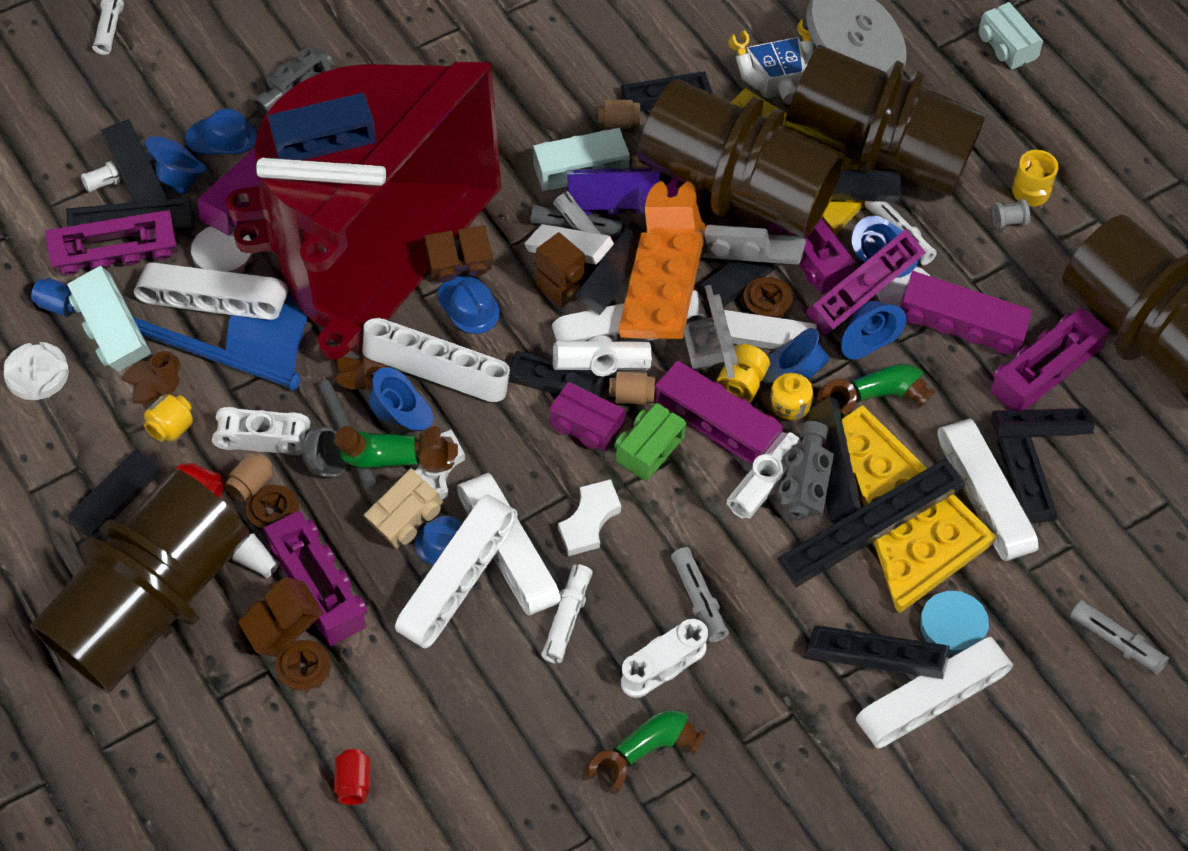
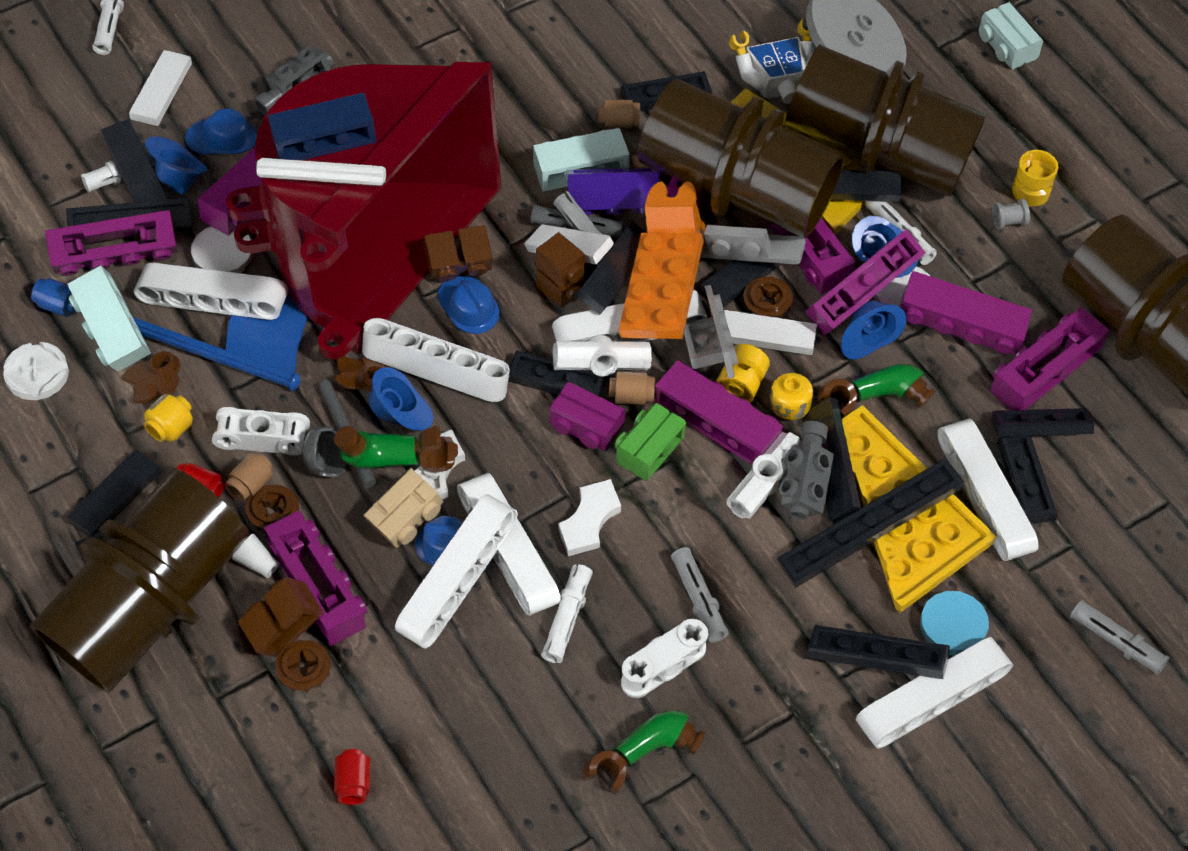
(160, 88): none -> white tile
(798, 356): blue piece -> none

